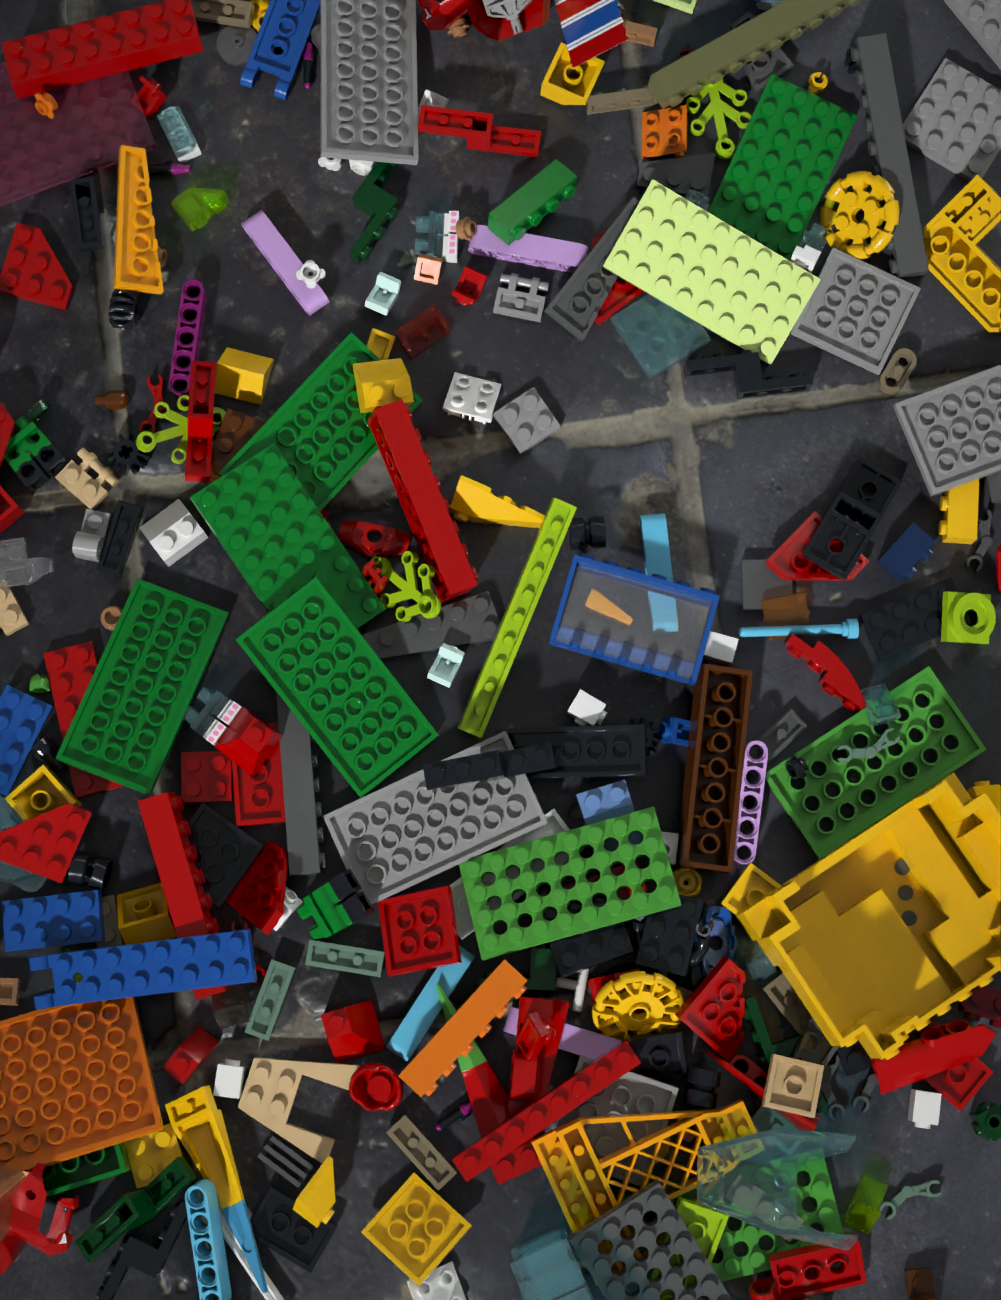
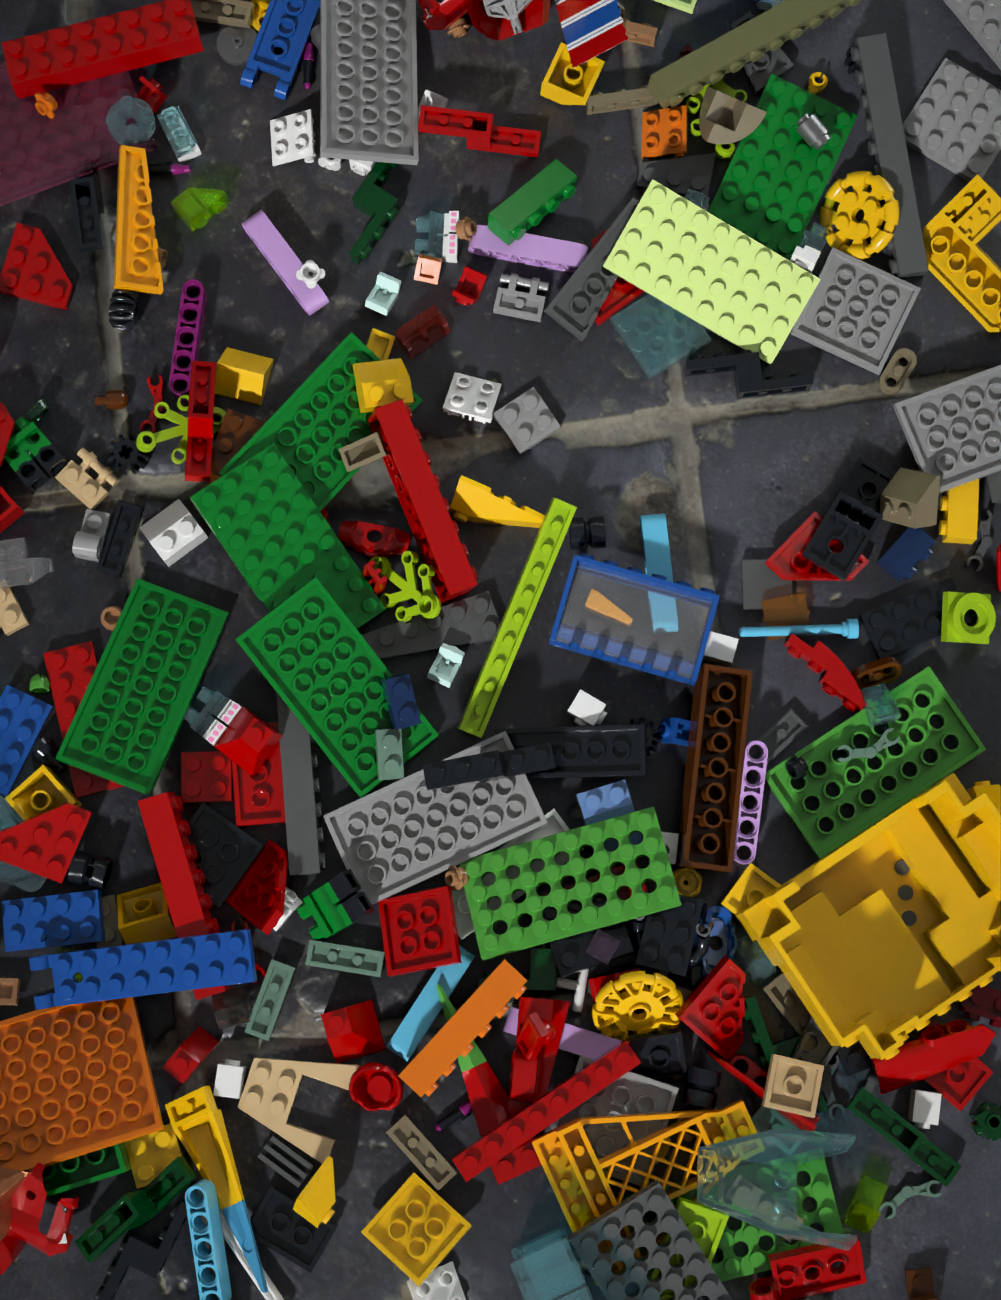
(130, 108): none -> clear light blue plate
(292, 138): none -> white hinge
(363, 451): none -> dark tan slope
(389, 754): none -> sand green plate
(400, 701): none -> dark blue brick
(456, 877): none -> medium nougat plate
(603, 946): none -> clear purple plate
(727, 118): none -> dark tan brick
(813, 131): none -> flat silver brick
(877, 672): none -> reddish brown plate
(903, 1136): none -> dark green bracket
(911, 499): none -> dark tan slope

